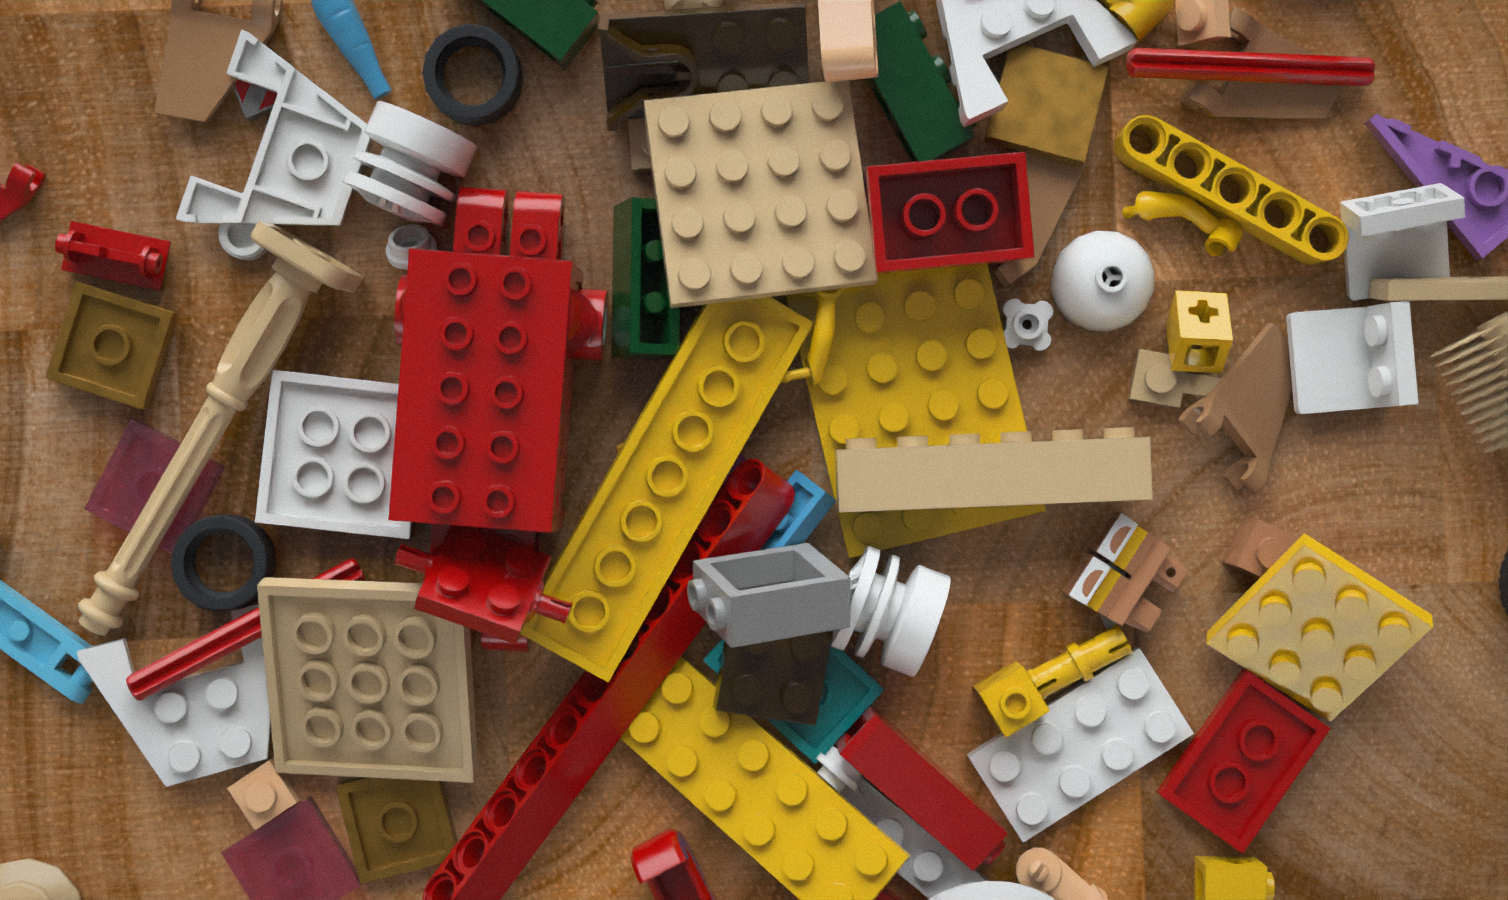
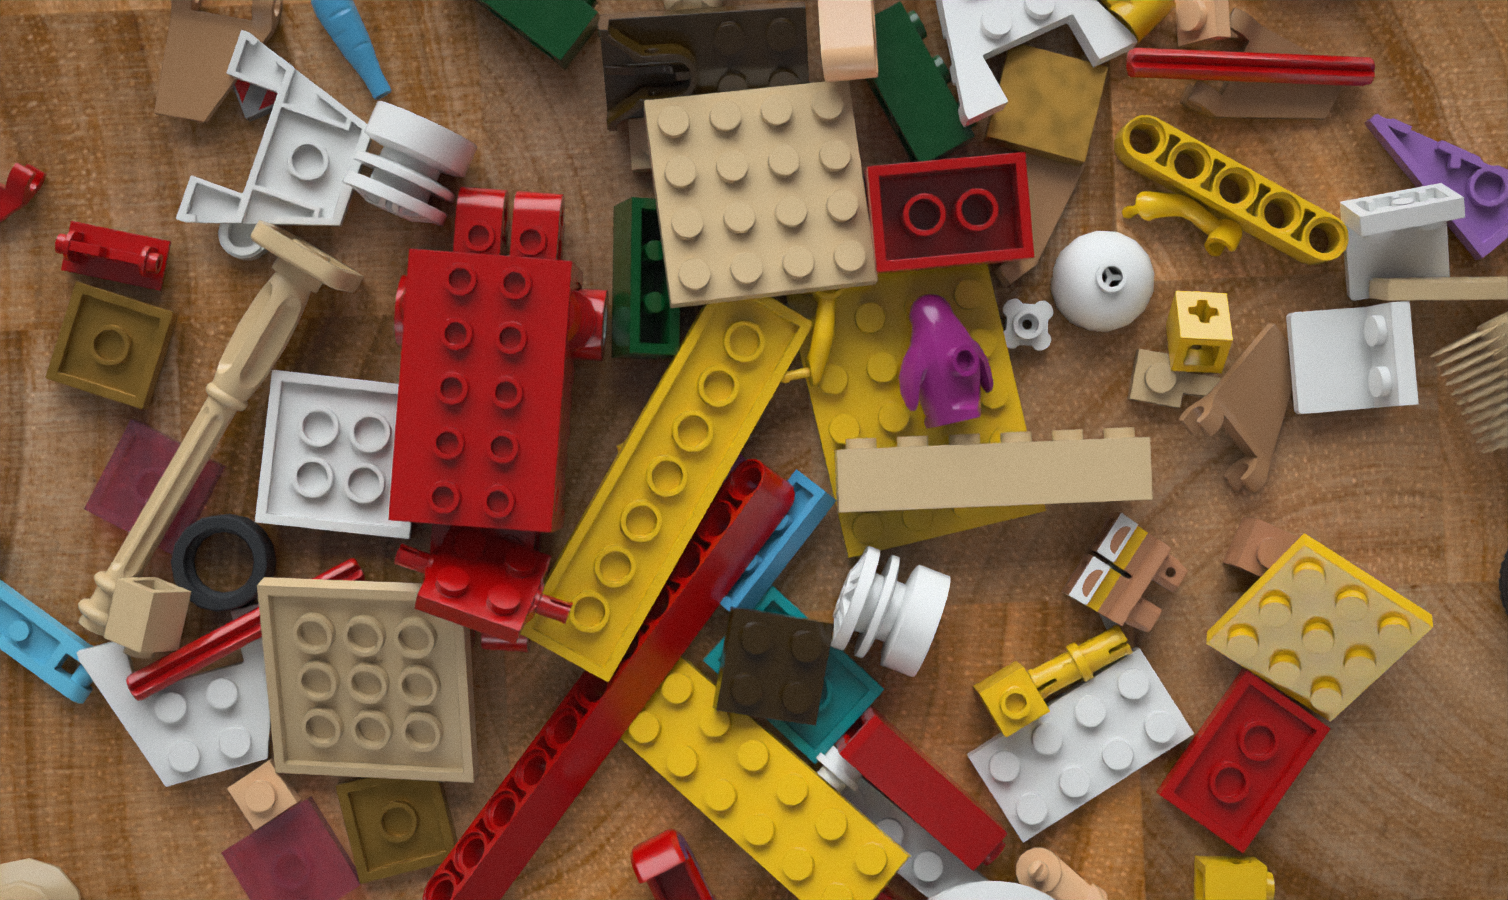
(147, 616): none -> tan brick
(407, 237): white plate -> none
(439, 54): black tyre -> none
(770, 594): light grey window -> none
(942, 365): none -> magenta animal

